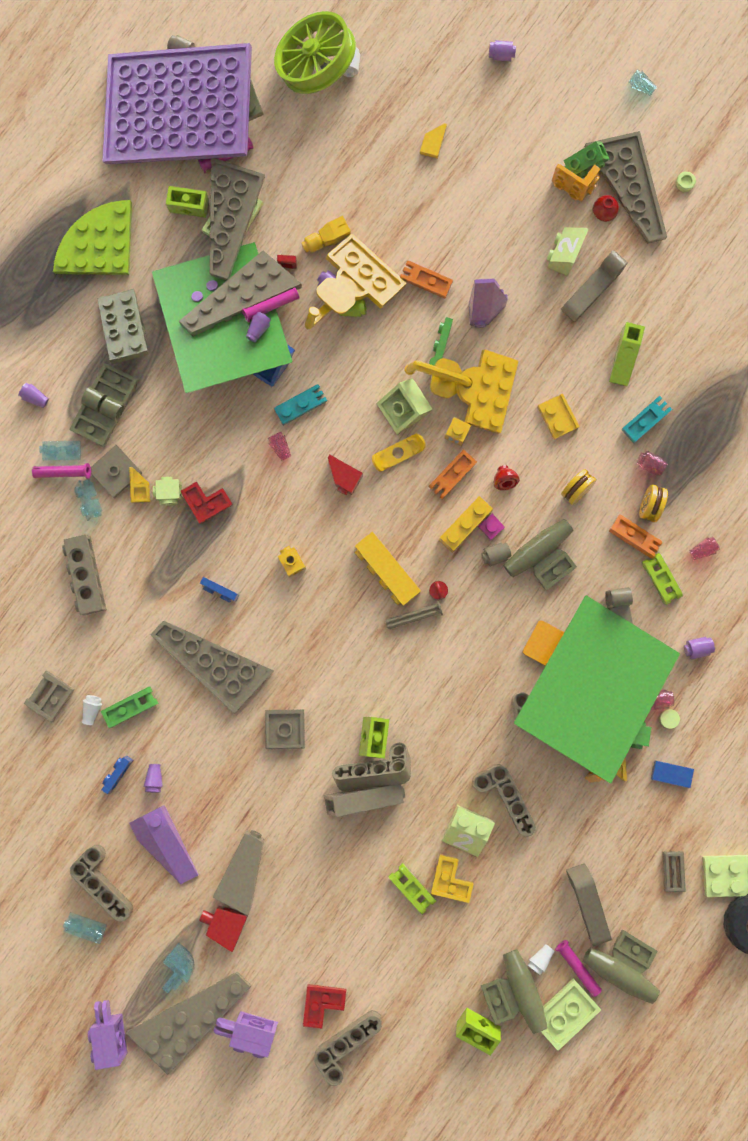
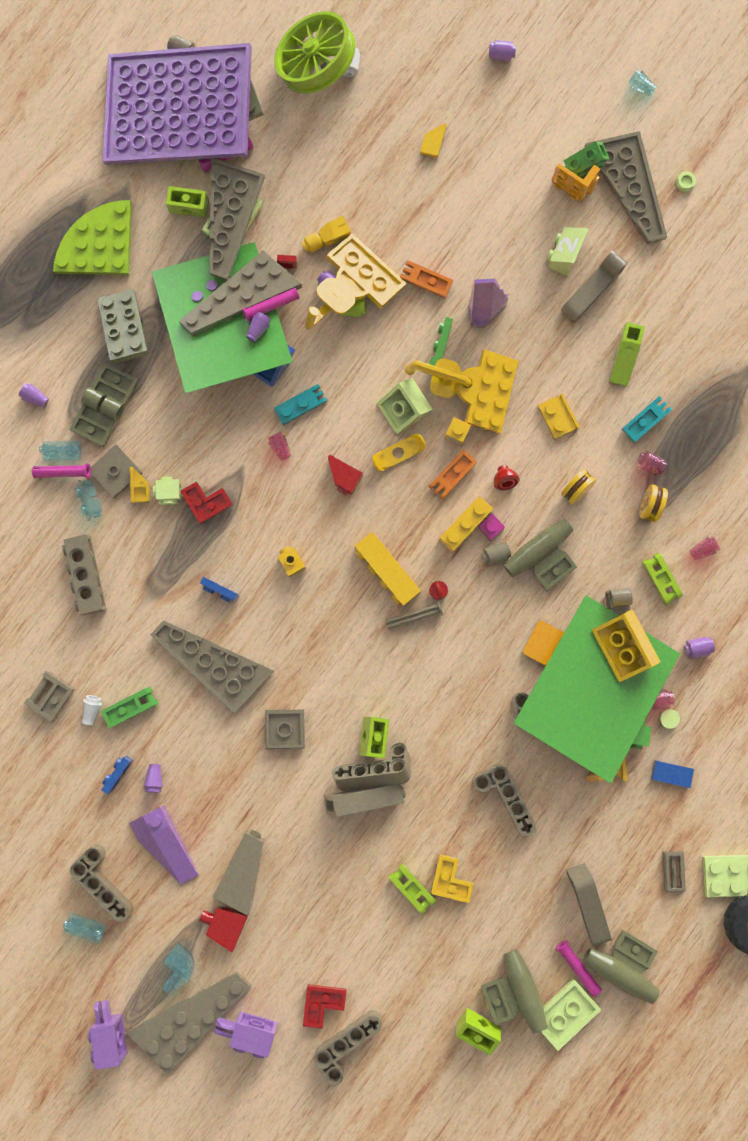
(468, 831): yellowish green slope -> none
(541, 959): white cone -> none
(605, 208): red brick -> none
(626, 646): none -> yellow slope
(635, 536): orange hinge -> none

